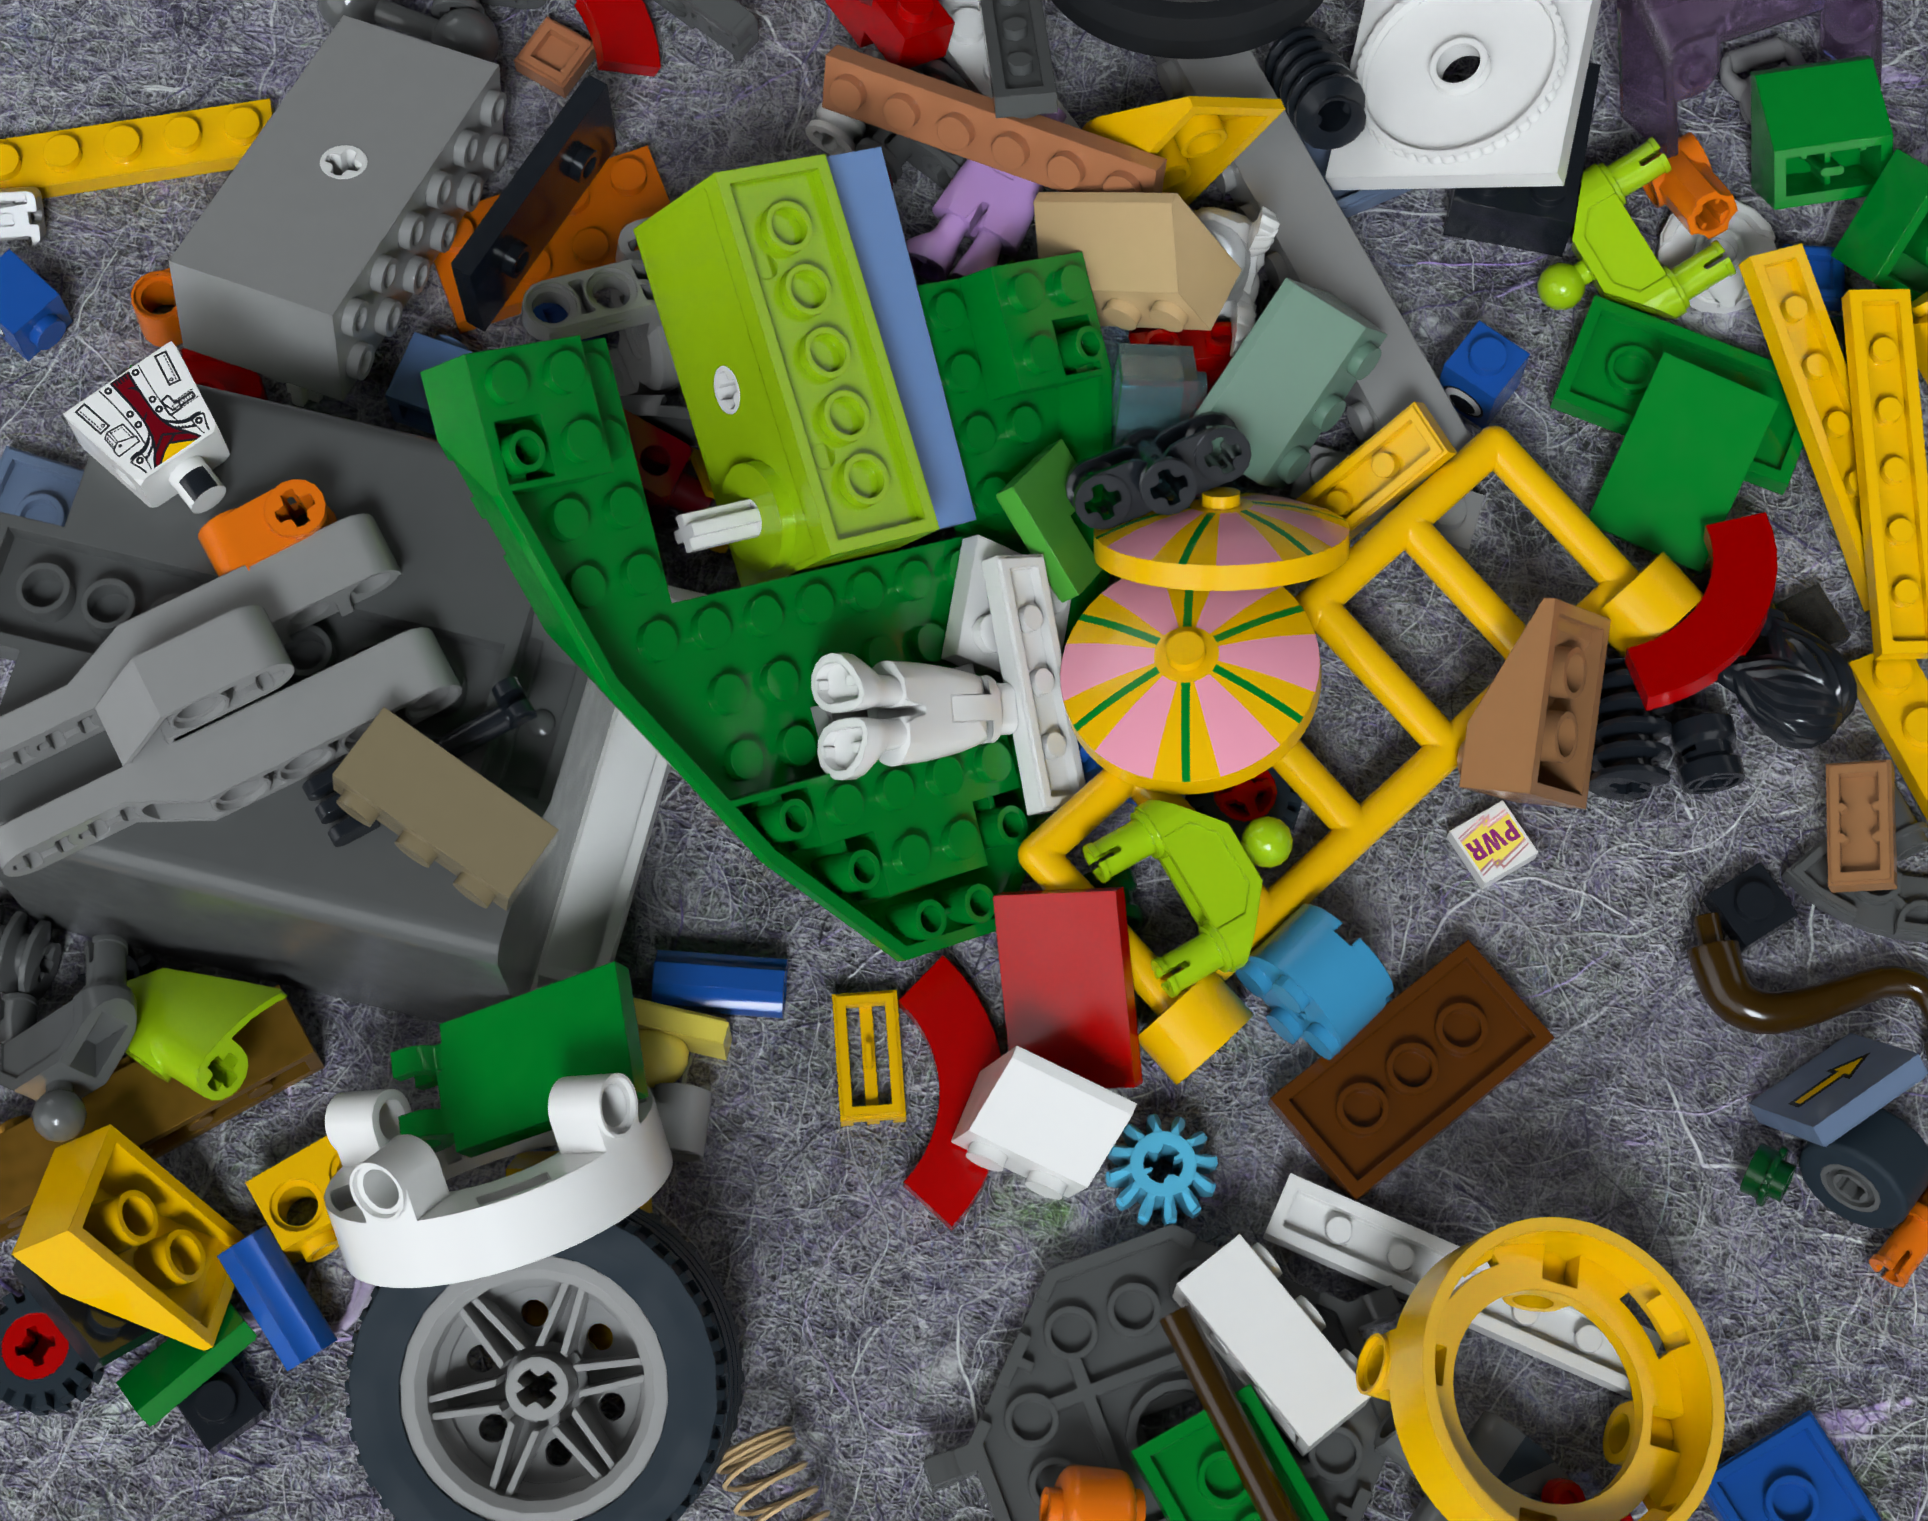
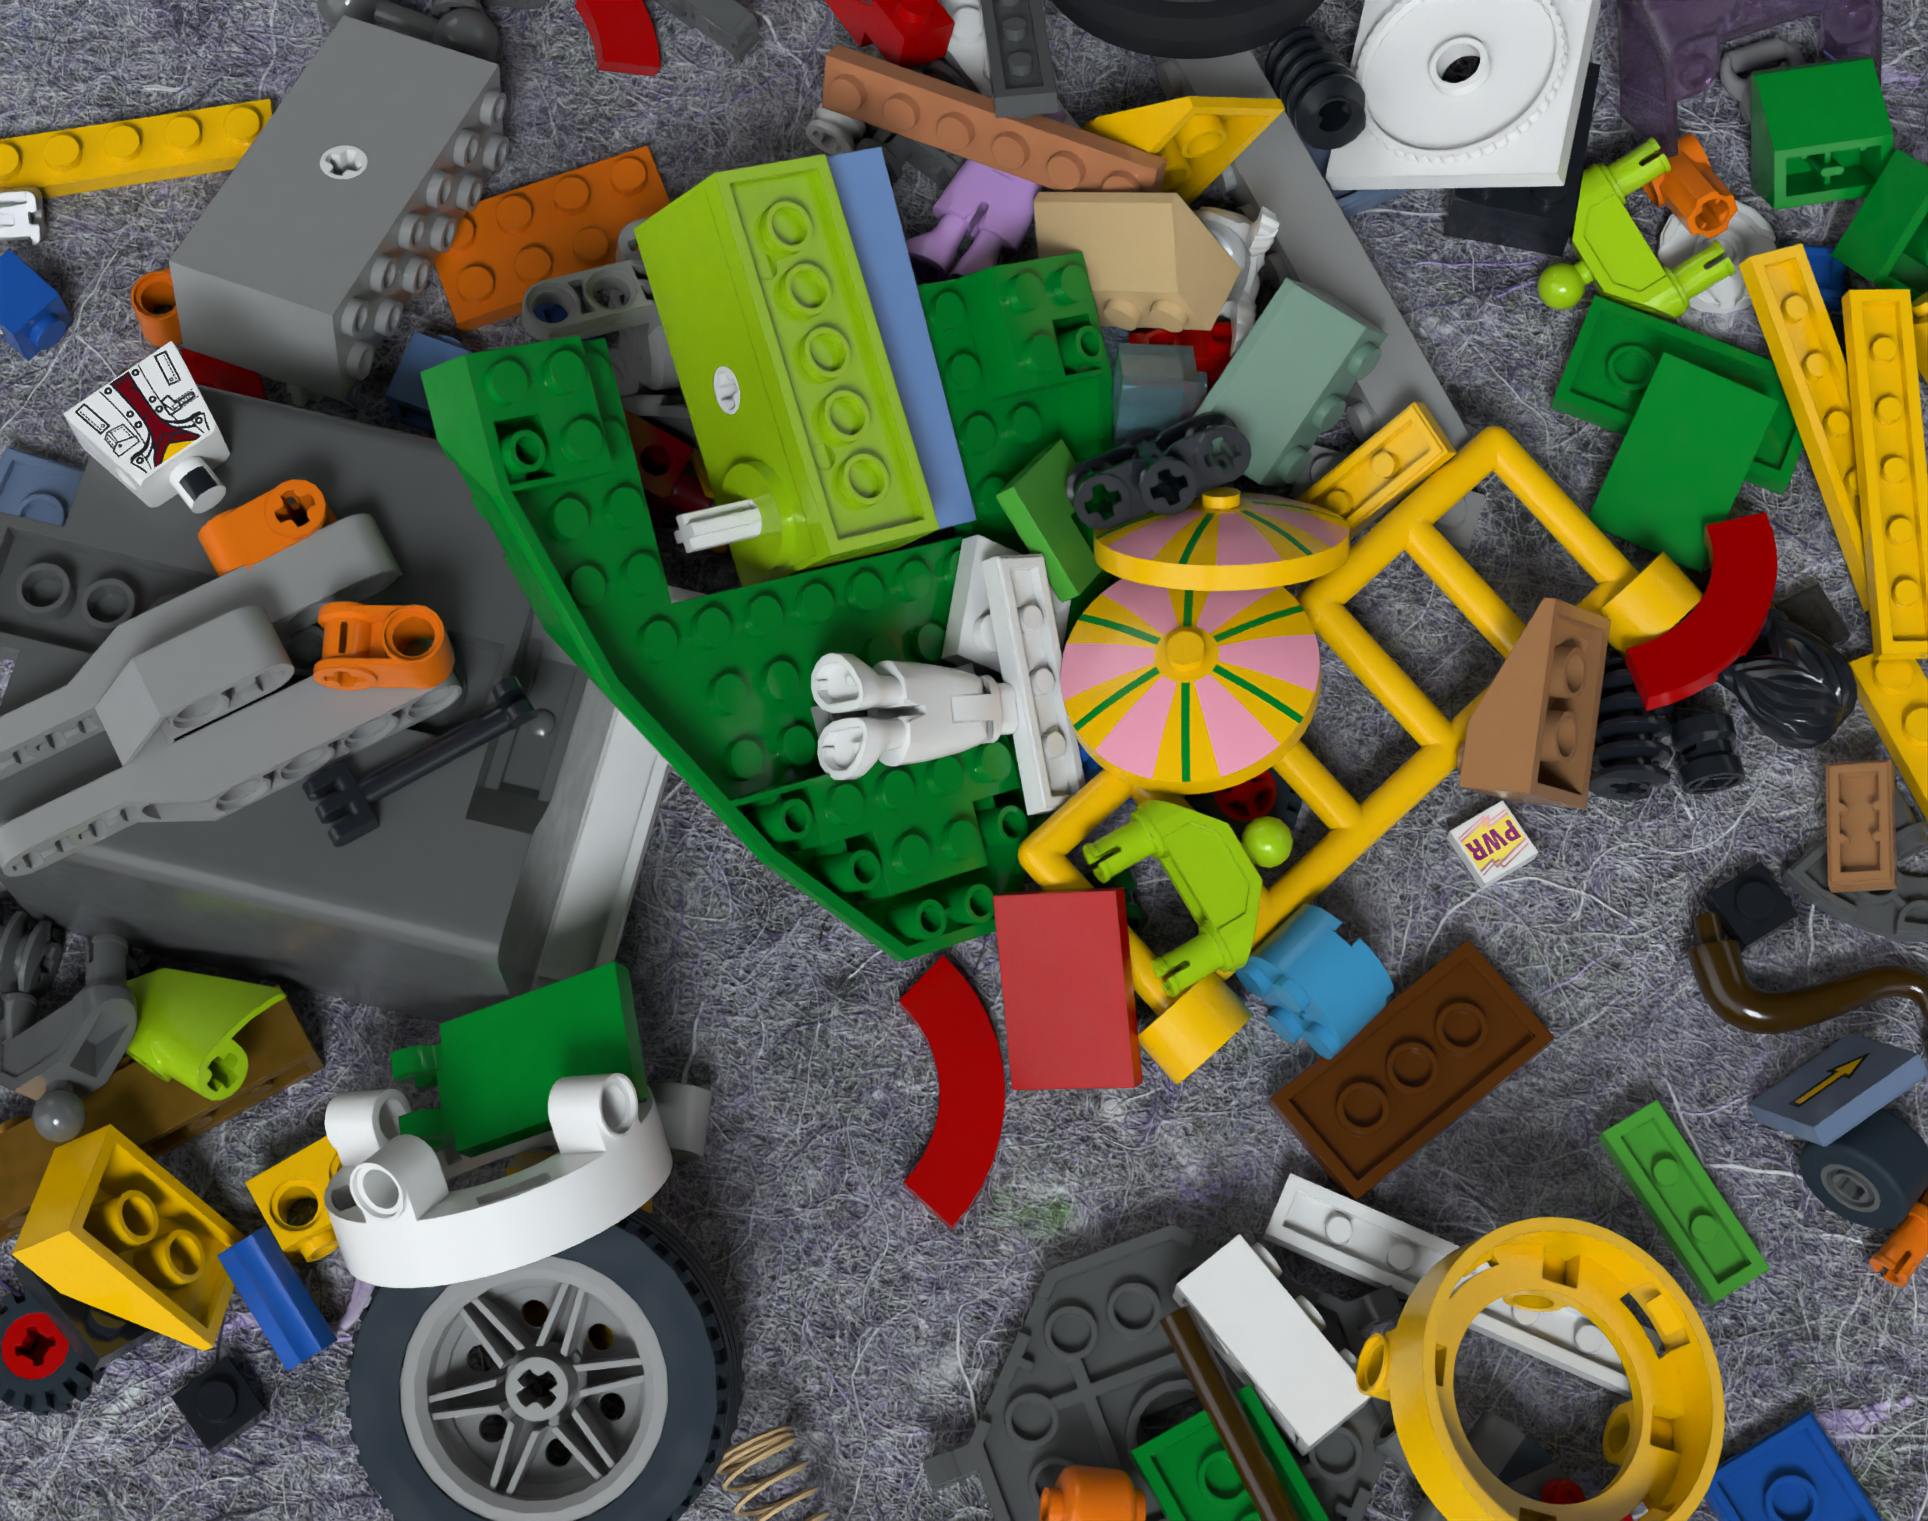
(179, 1369): green tile -> none
(367, 645): none -> orange piece
(443, 811): dark tan brick -> none
(535, 203): black plate -> none
(555, 57): nougat tile -> none
(673, 1032): light yellow tile -> none
(721, 983): blue axle -> none
(872, 1112): yellow tile -> none
(1041, 1123): white slope -> none
(1175, 1189): medium azure gear -> none
(1483, 374): blue brick -> none
(1683, 1203): none -> bright green plate
(1768, 1174): dark green plate -> none

